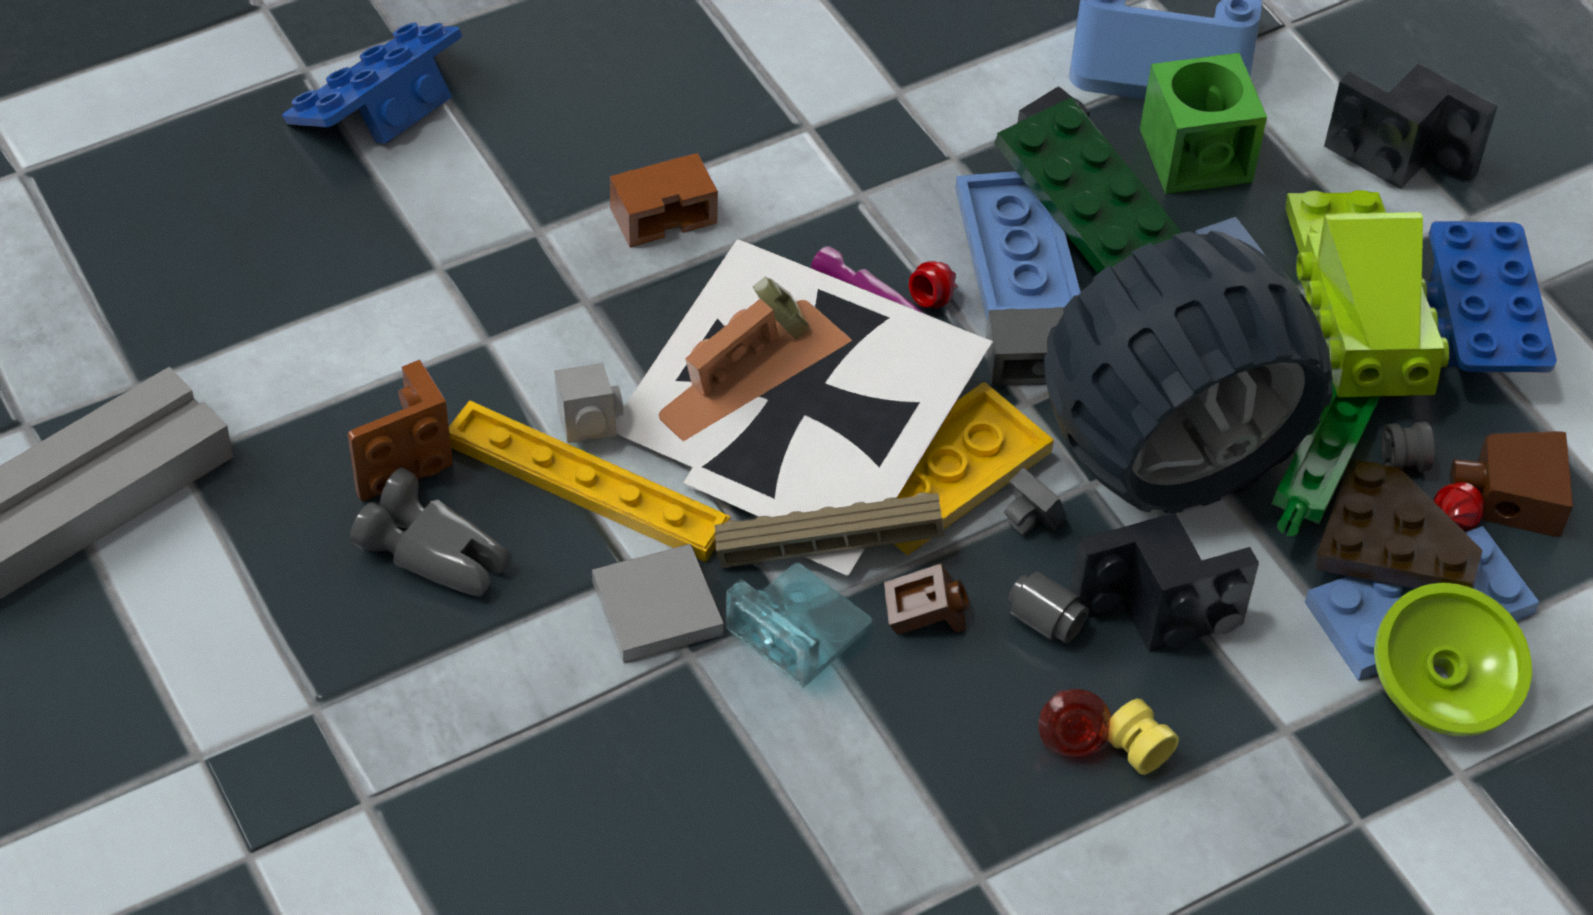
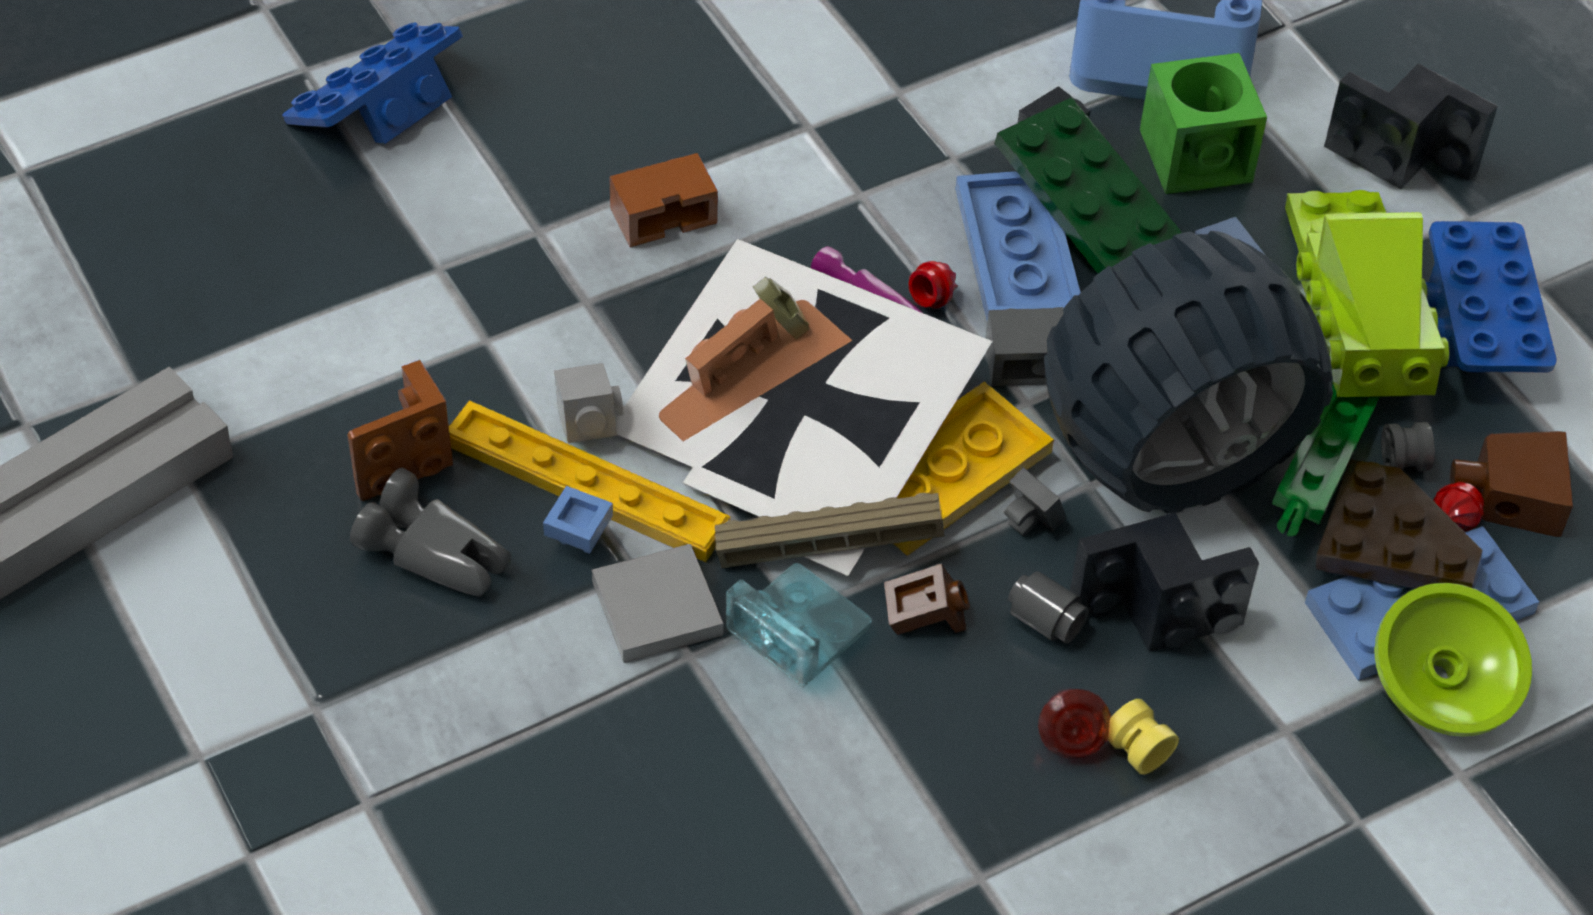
(578, 519): none -> medium blue tile

